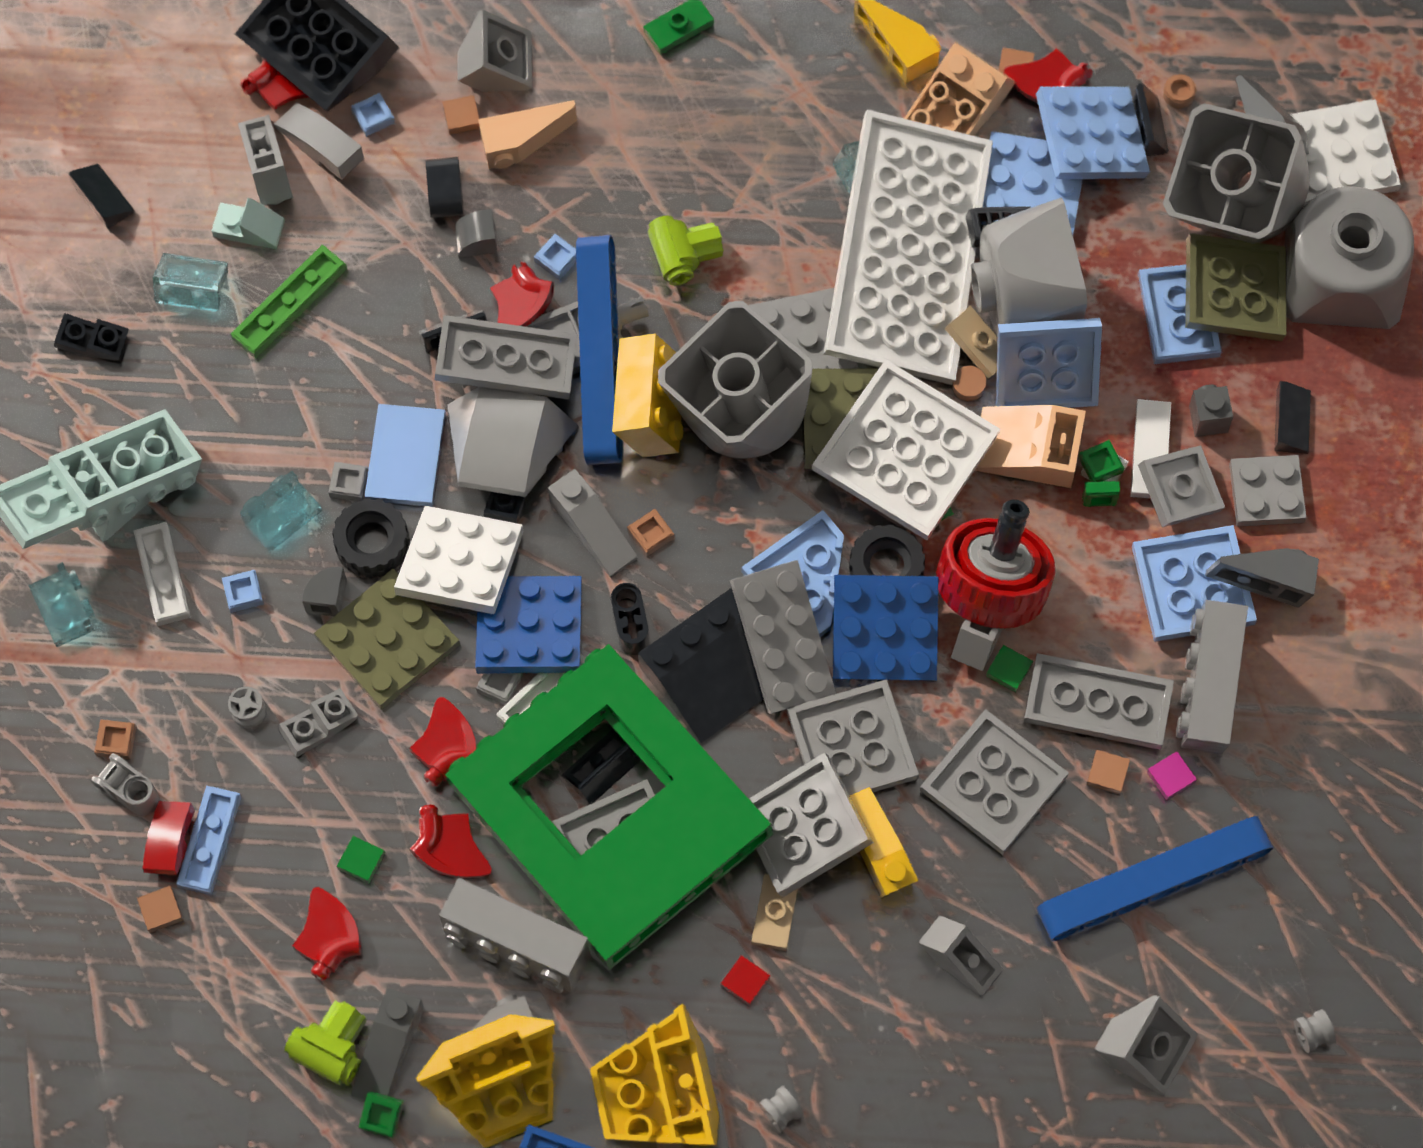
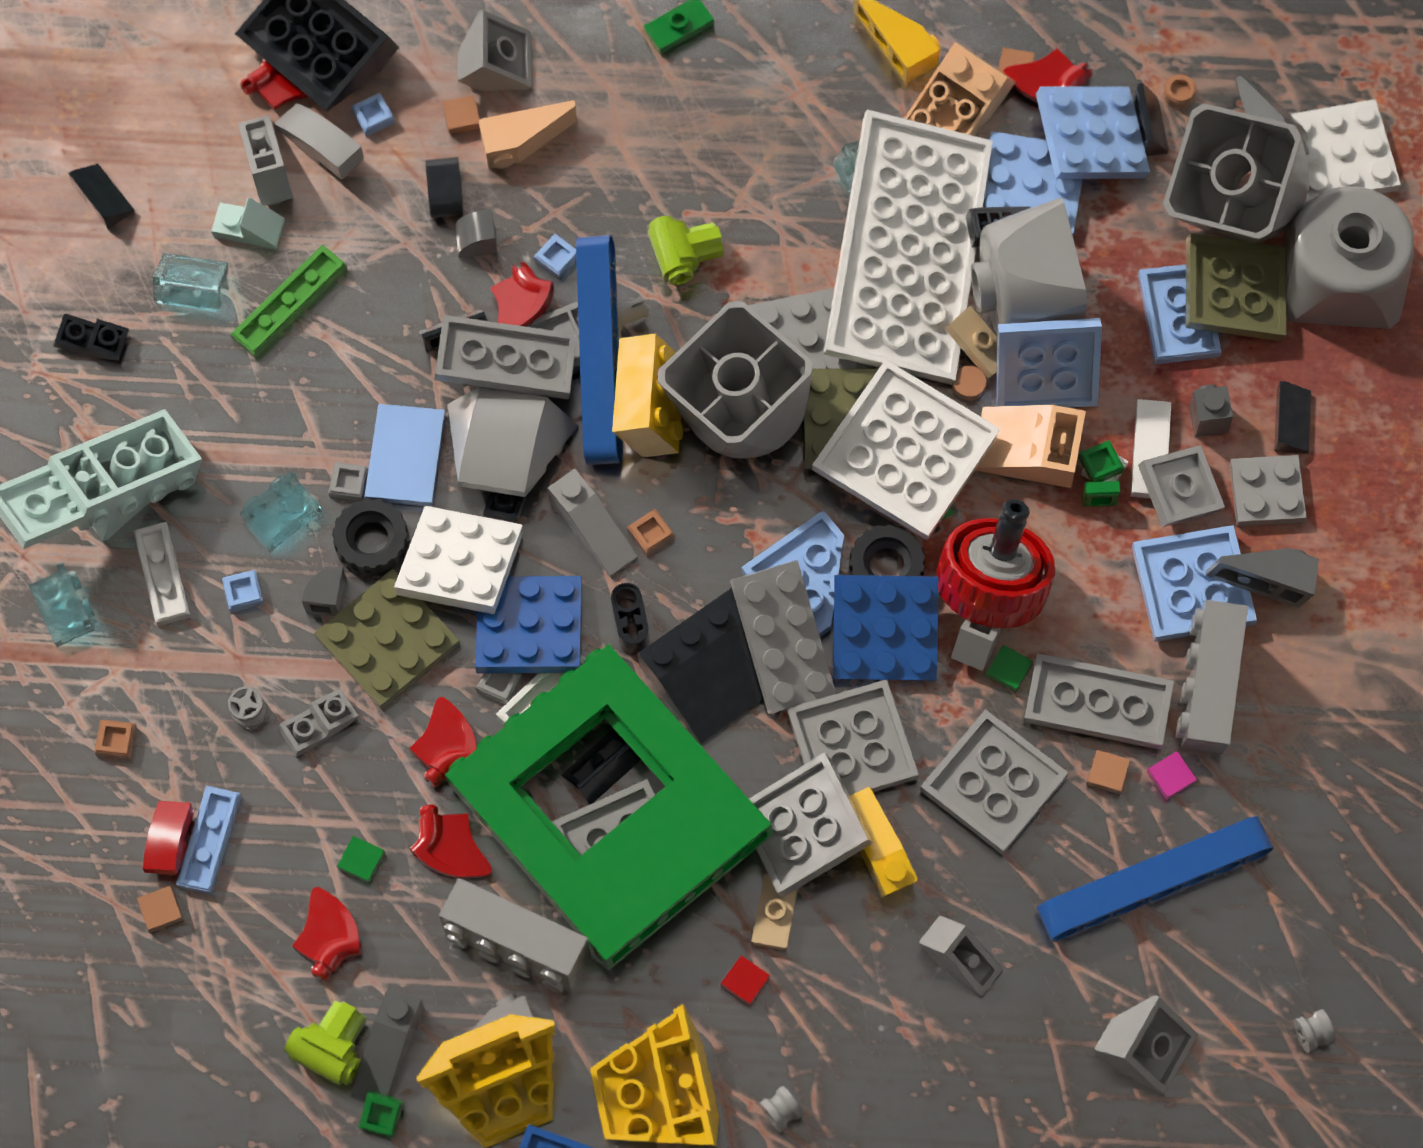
(122, 782): light grey piece -> none

